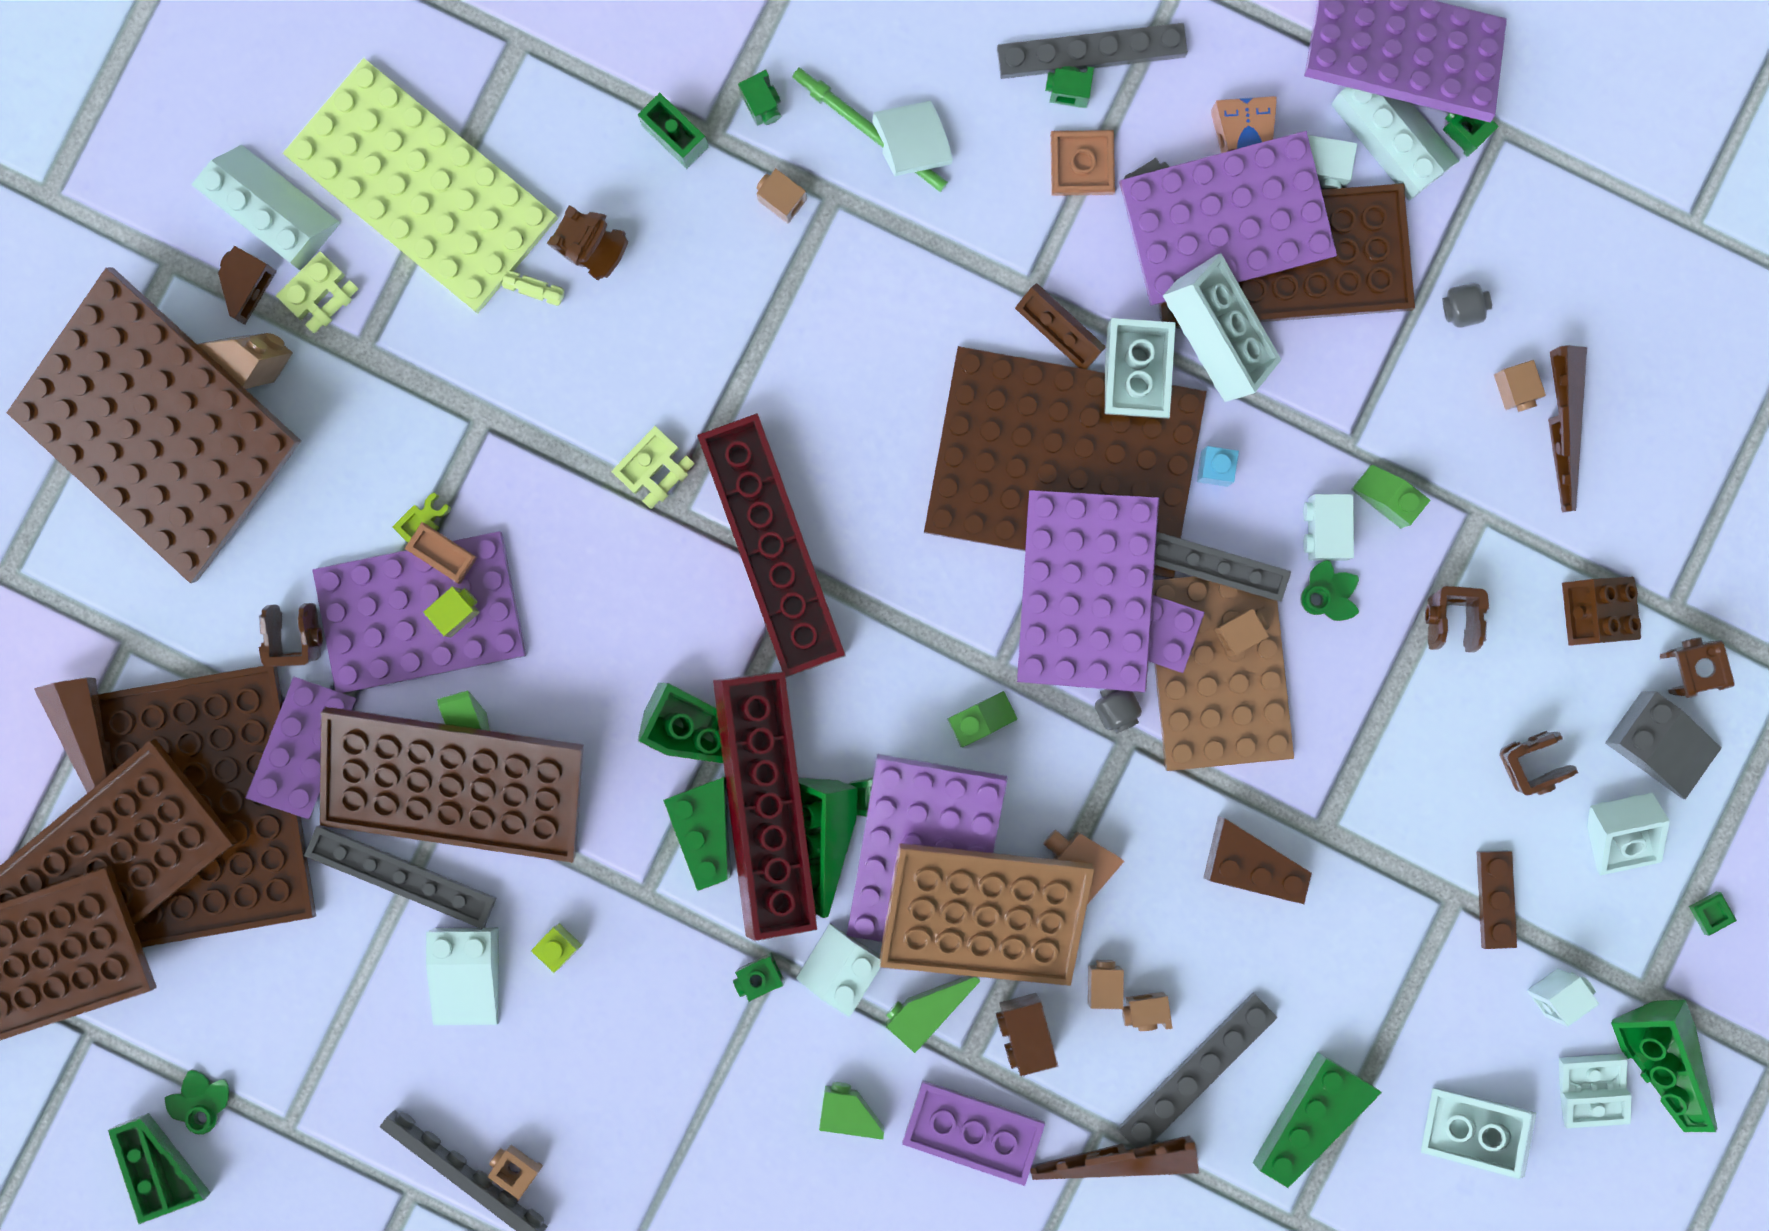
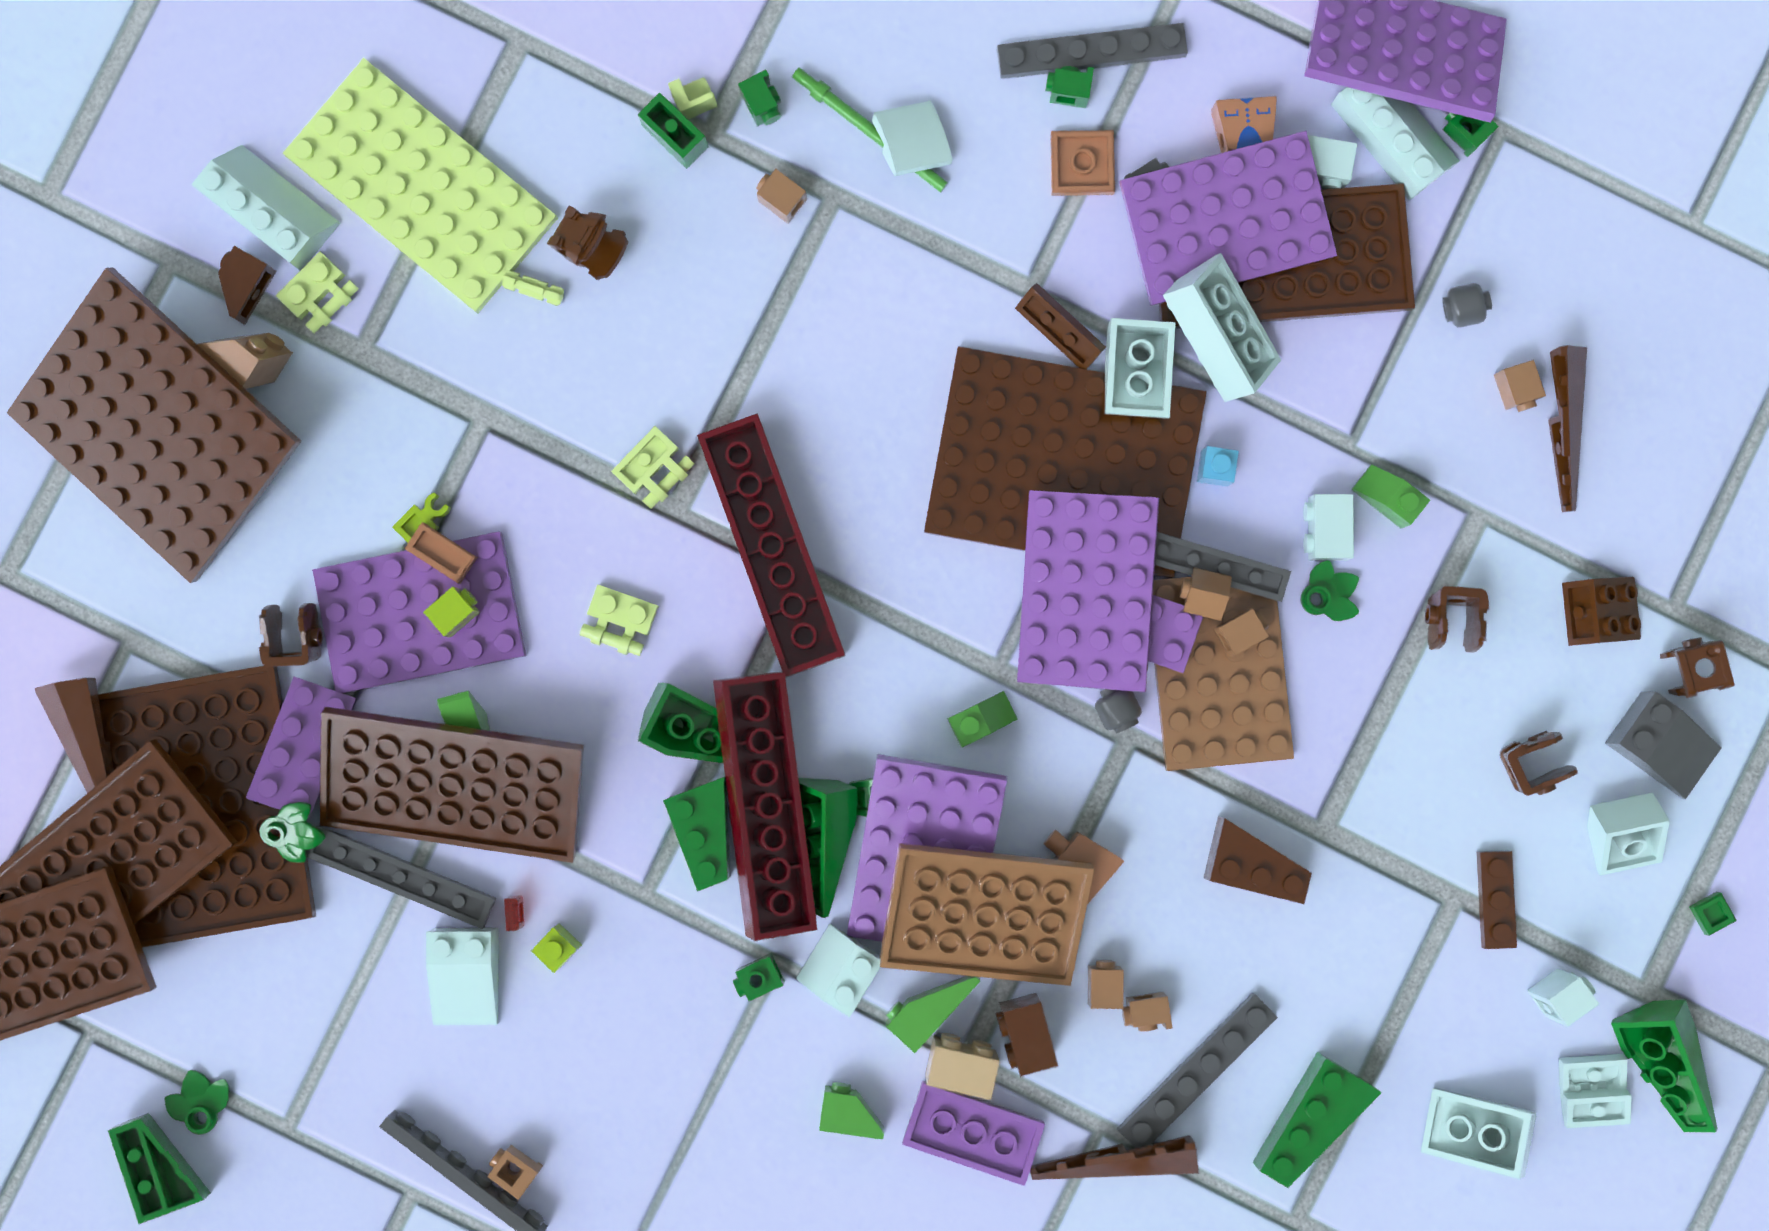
(295, 832): none -> plate
(514, 913): none -> clear red tile
(621, 610): none -> yellowish green plate
(693, 97): none -> yellowish green panel
(962, 1066): none -> tan piece
(1206, 593): none -> medium nougat brick

